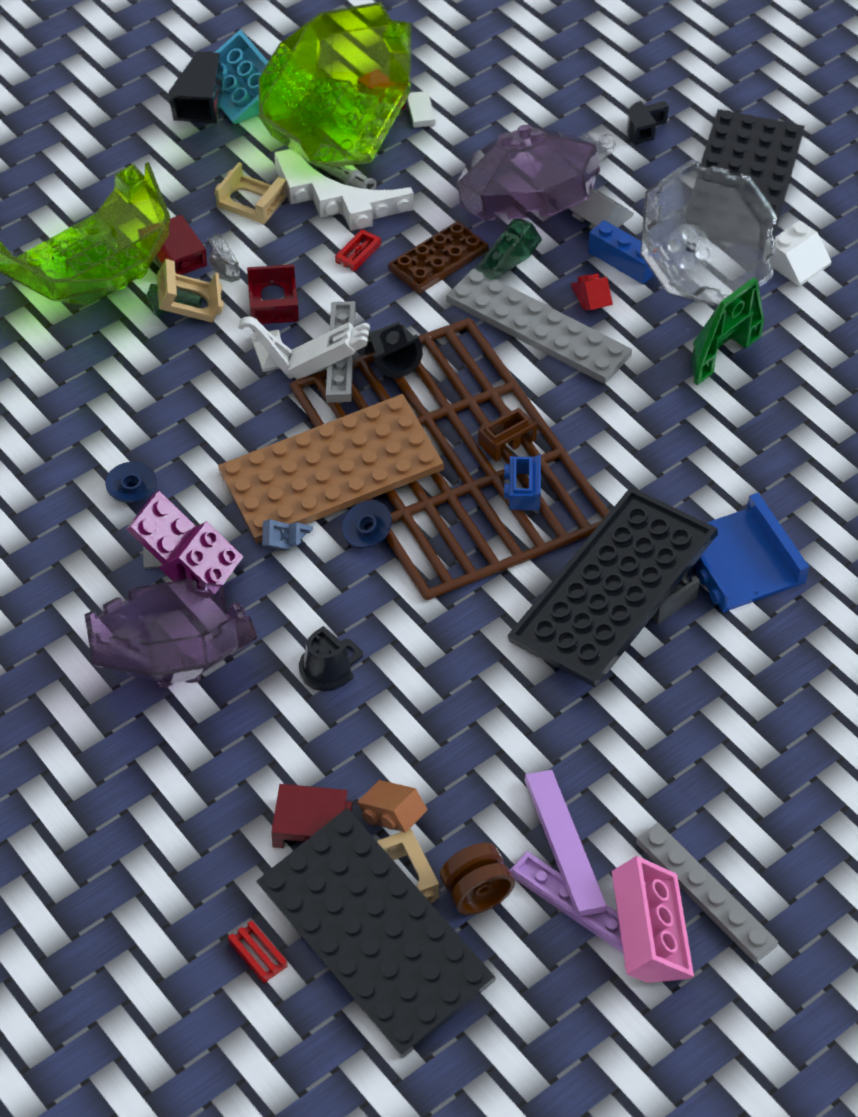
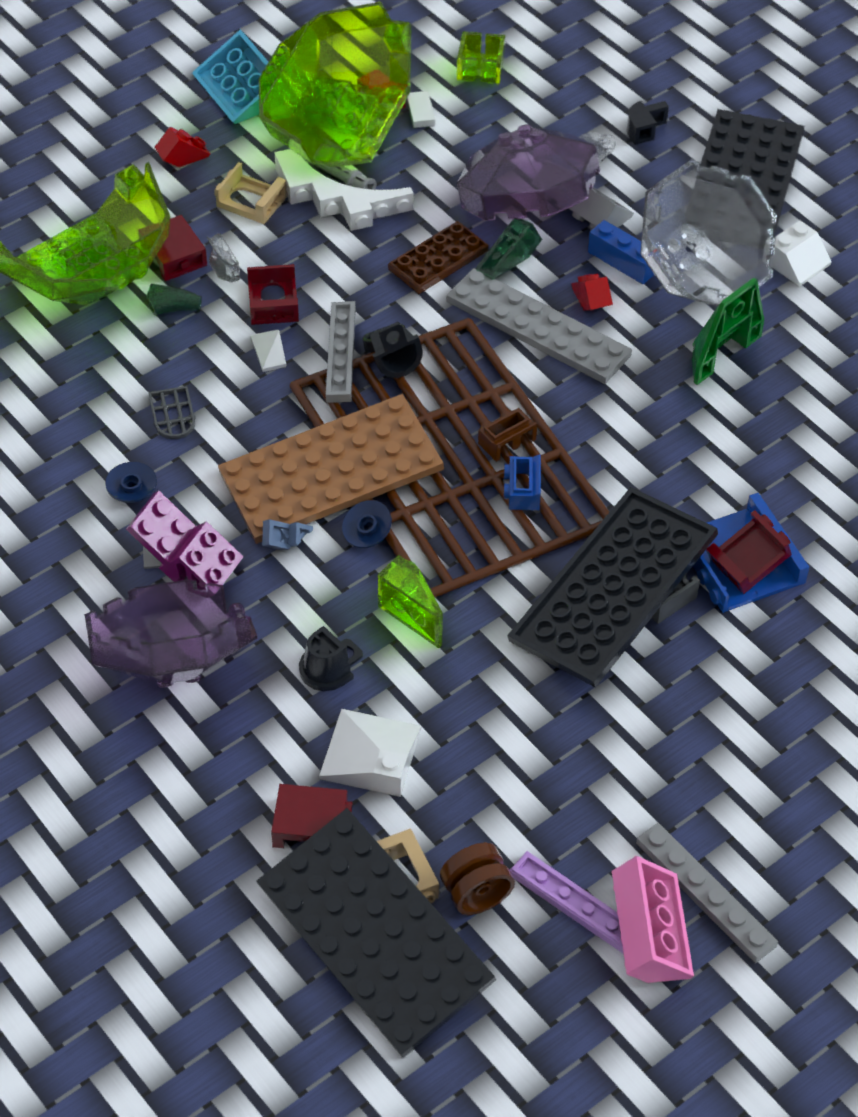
(161, 393): none -> dark grey window
(168, 282): tan panel -> none
(180, 148): none -> red slope
(198, 90): black slope -> none
(243, 933): red tile -> none
(313, 354): white hinge -> none
(362, 251): red tile -> none
(370, 752): none -> white slope
(392, 806): nougat brick -> none
(409, 599): none -> clear neon green slope
(478, 65): none -> clear neon green piece
(565, 843): lavender tile -> none
(751, 552): none -> dark red panel

